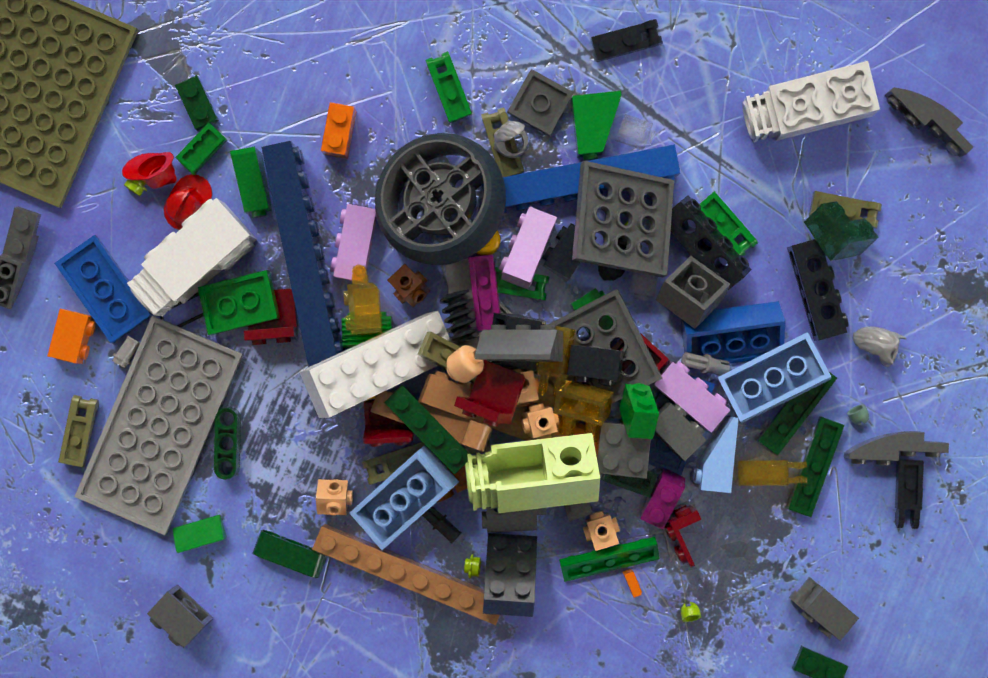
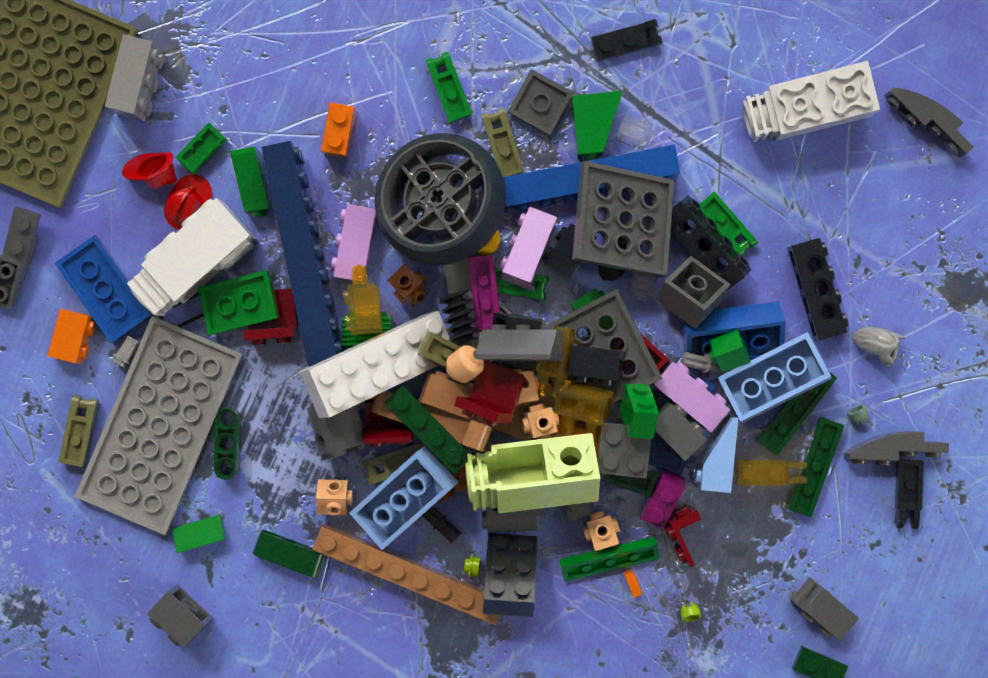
(134, 78): none -> light grey brick
(135, 186): lime plate -> none
(196, 102): dark green plate -> none
(338, 433): none -> dark grey cylinder
(506, 132): light grey piece -> none
(729, 351): none -> green brick
(838, 234): clear green brick -> none
(851, 206): olive plate -> none

